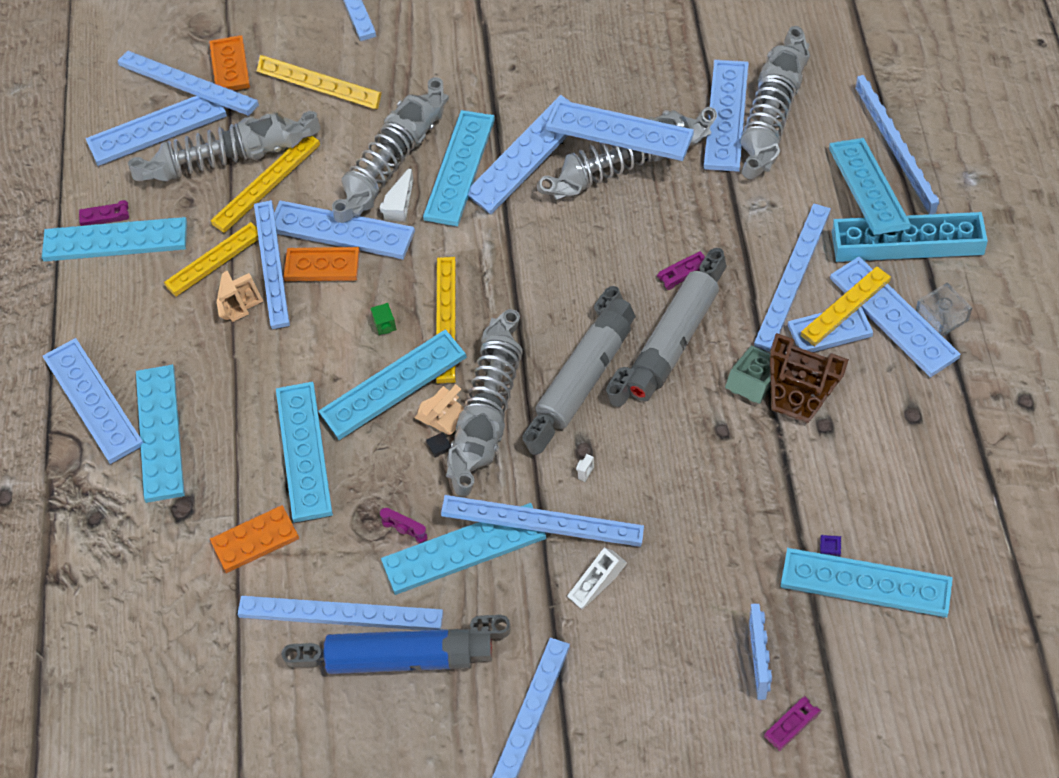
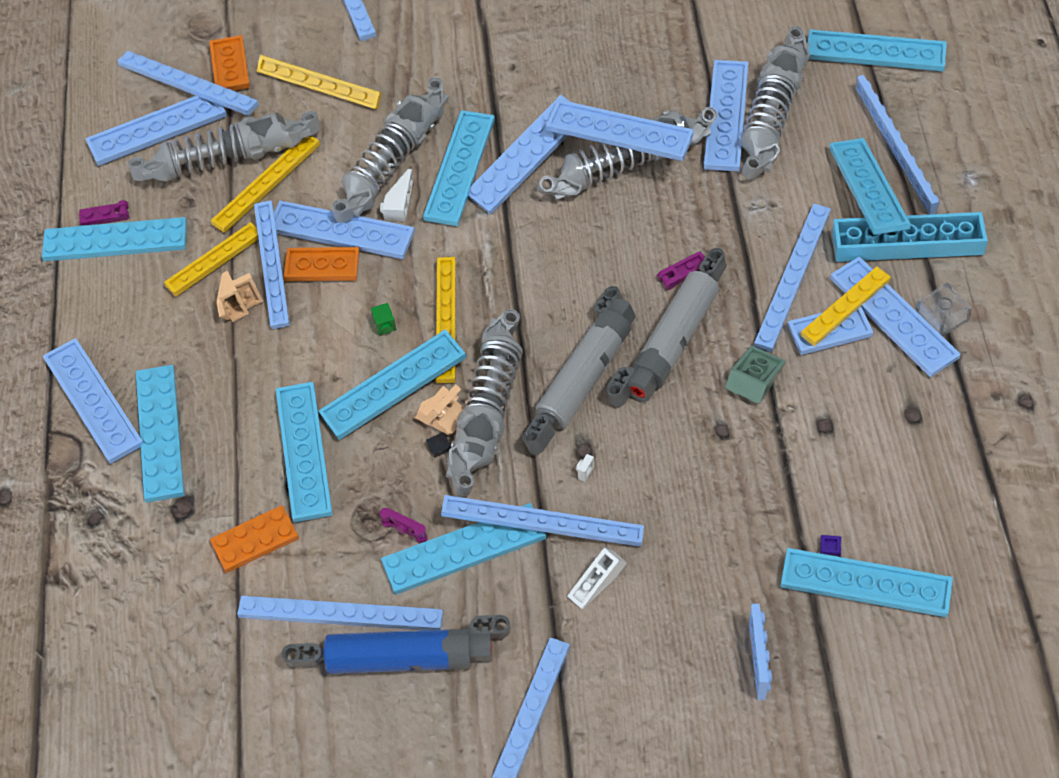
(792, 723): magenta plate -> none
(801, 378): reddish brown wedge -> none
(877, 50): none -> medium azure plate

